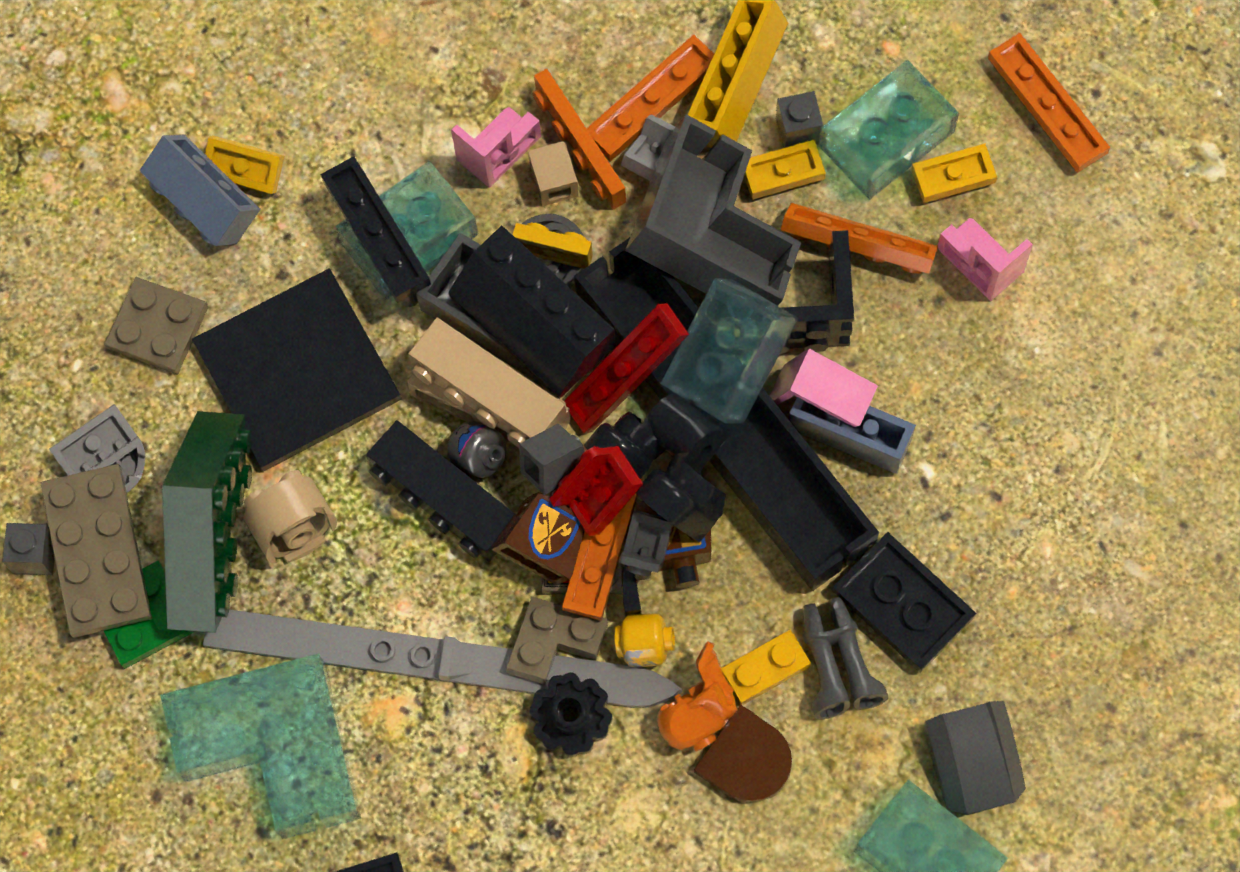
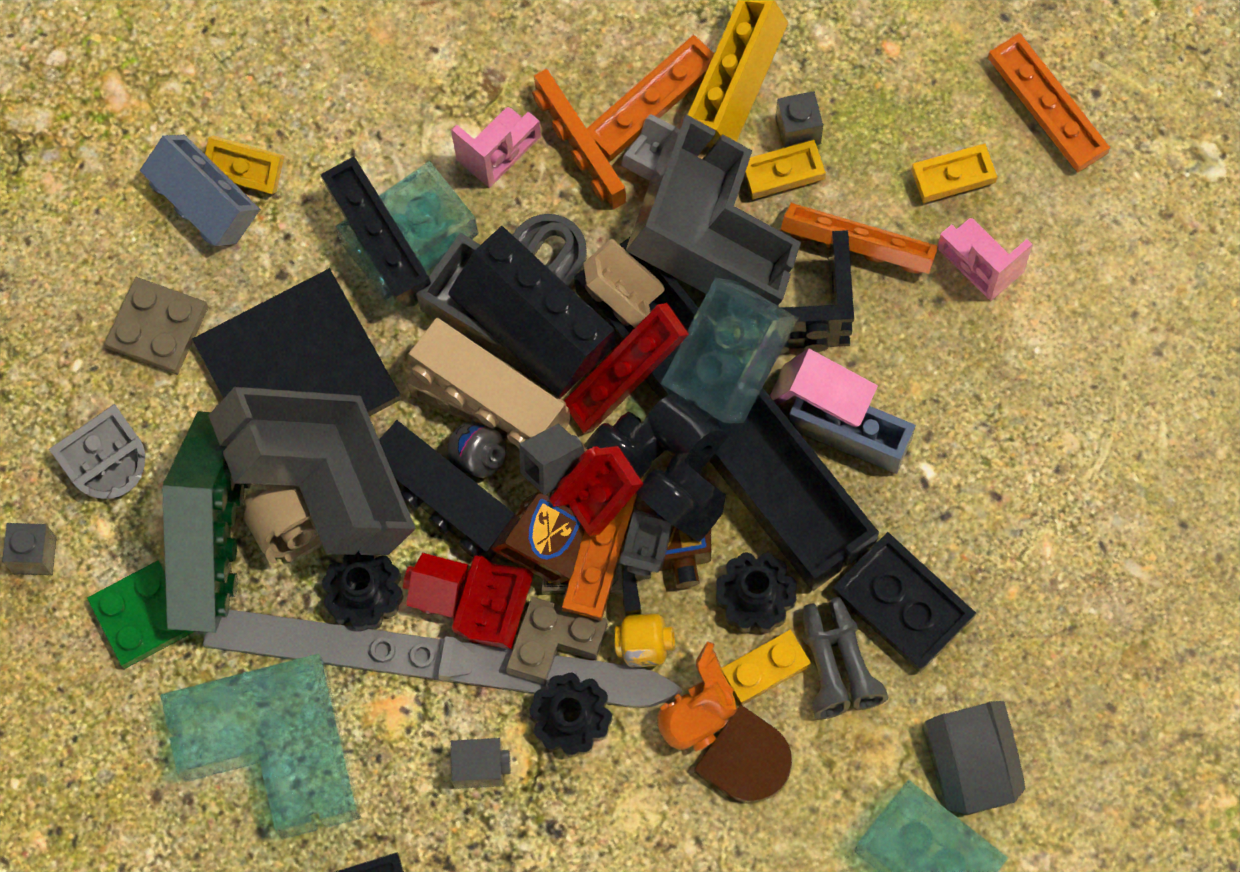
(95, 550): dark tan plate -> none
(327, 451): none -> dark grey piece
(366, 606): none -> black plant
(435, 584): none -> red brick
(479, 763): none -> dark grey brick
(491, 603): none -> red bracket
(553, 173): tan panel -> none
(562, 248): yellow plate -> none
(621, 283): none -> tan bracket
(749, 609): none -> black plant
(888, 129): clear light blue brick -> none

